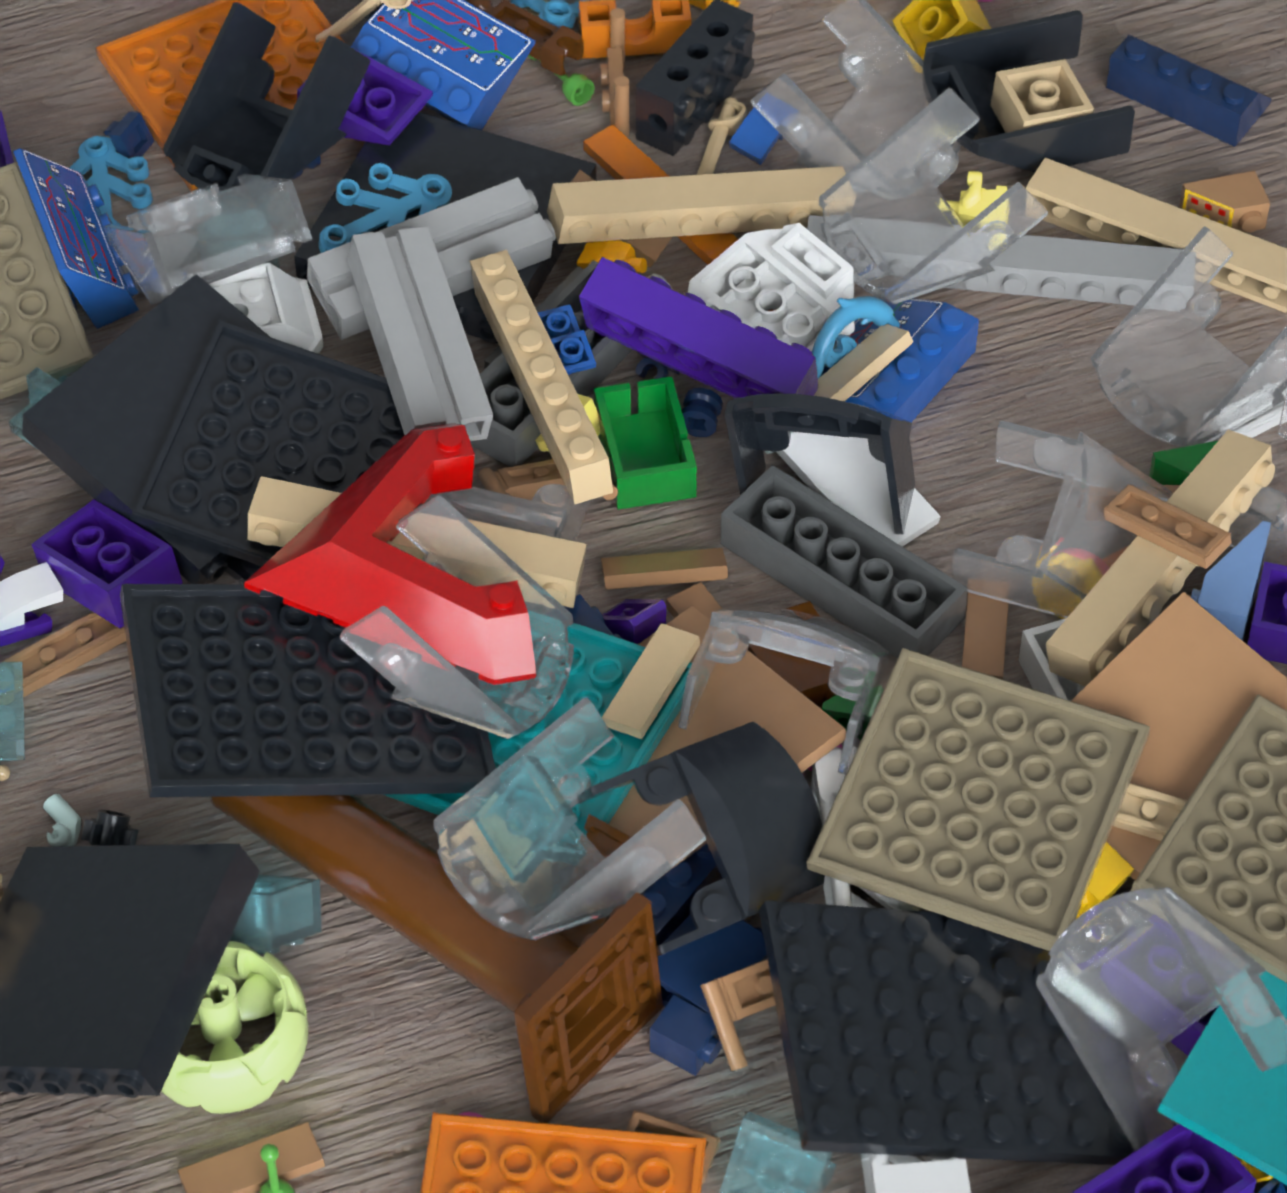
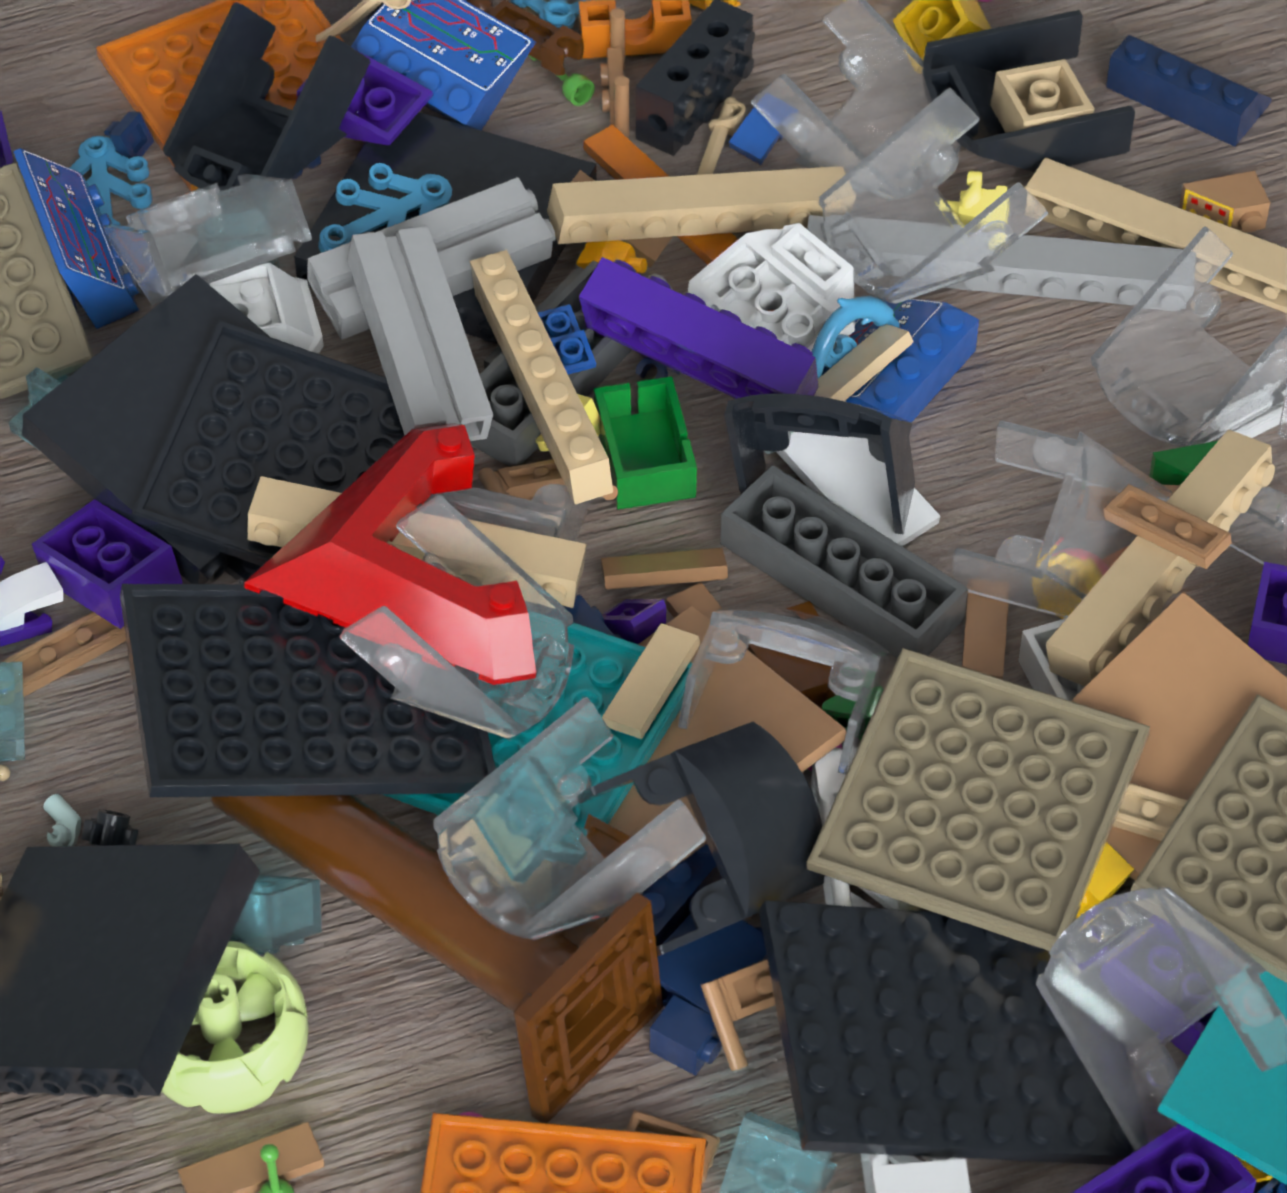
(701, 411): dark blue wheel -> none
(1233, 581): medium blue slope -> none

